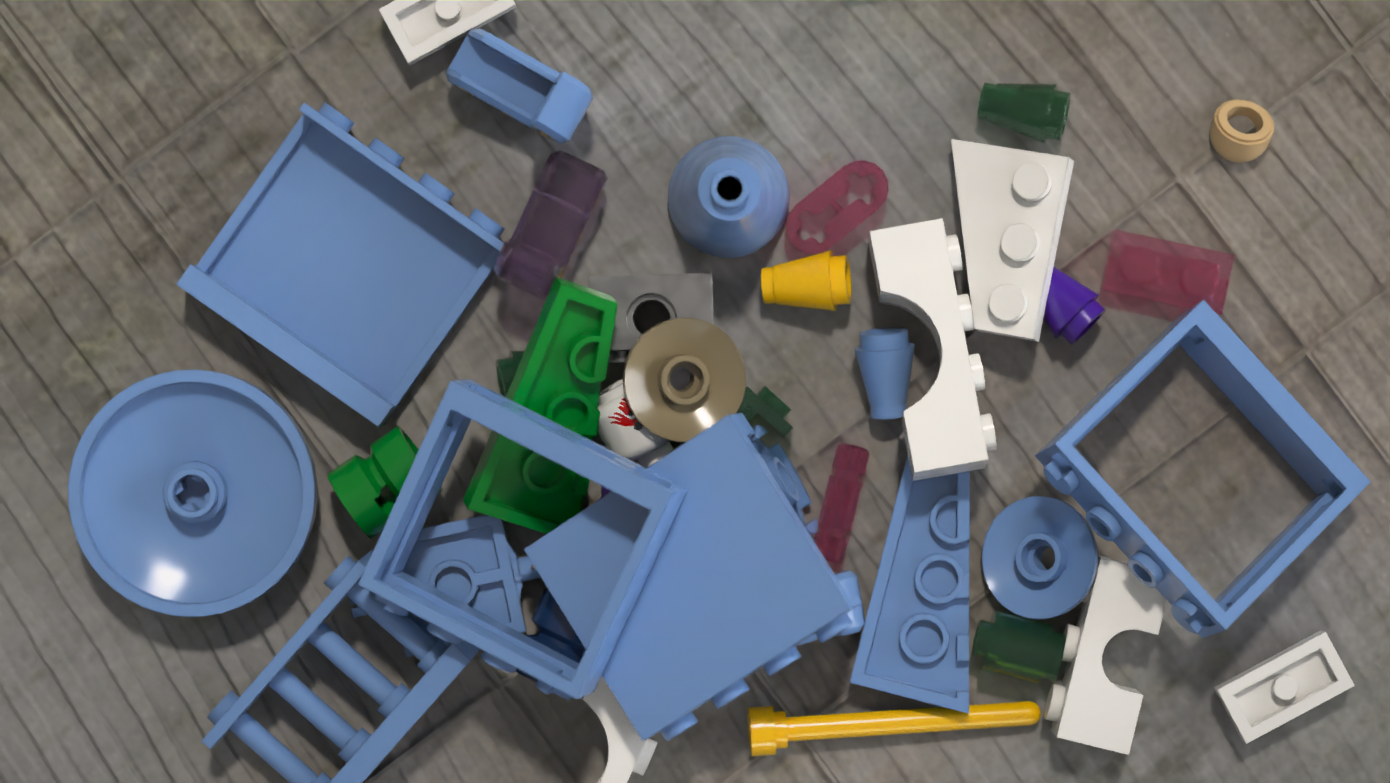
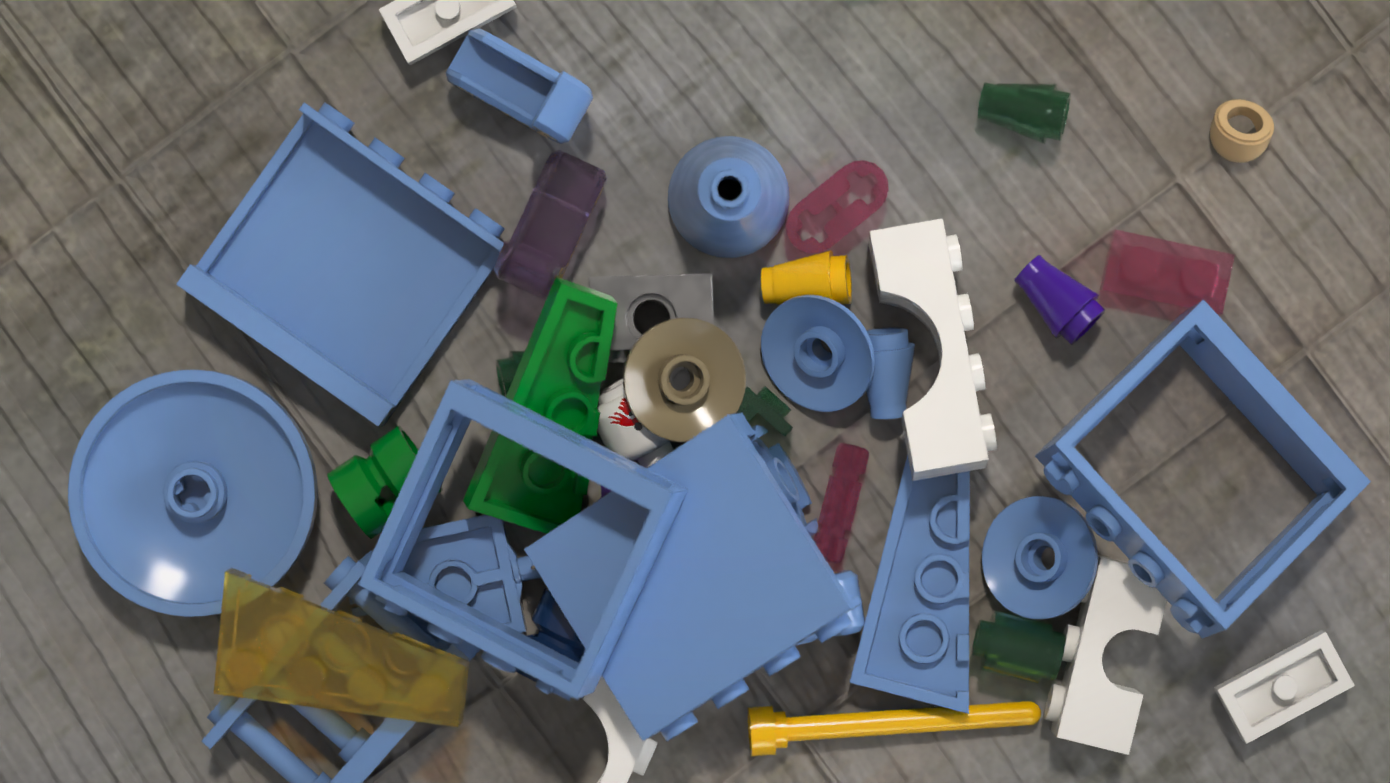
(310, 656): none -> clear yellow wing
(800, 363): none -> medium blue dish
(1010, 232): white wing -> none

